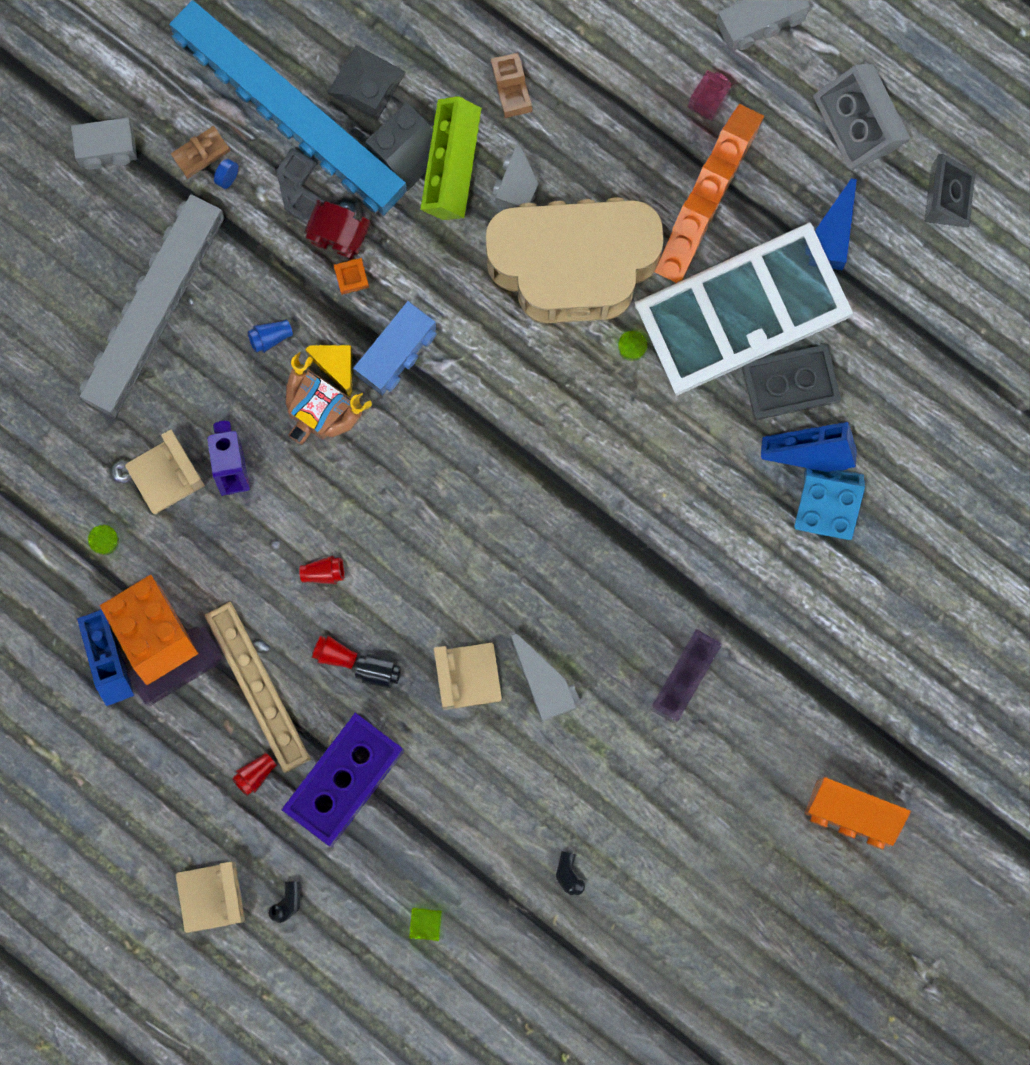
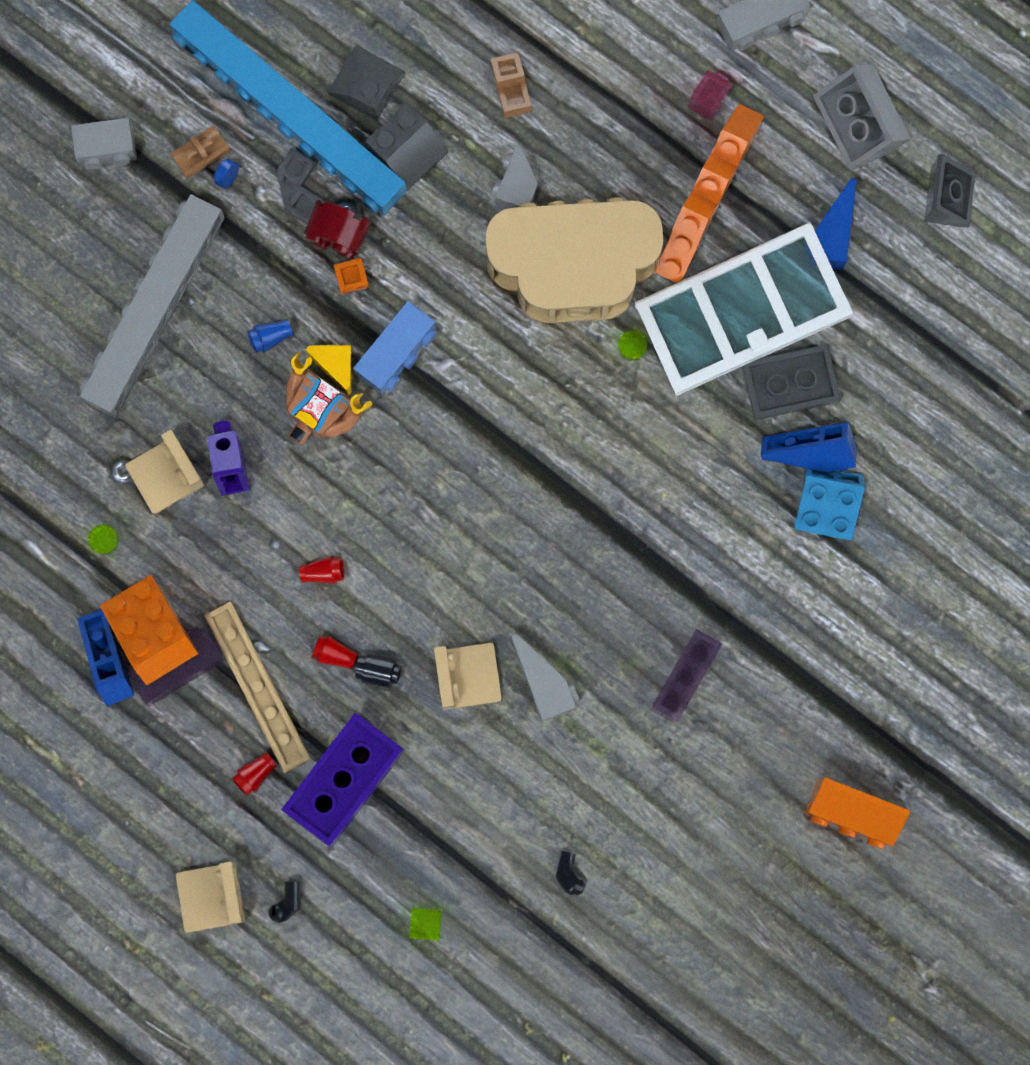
(451, 158): lime brick -> none

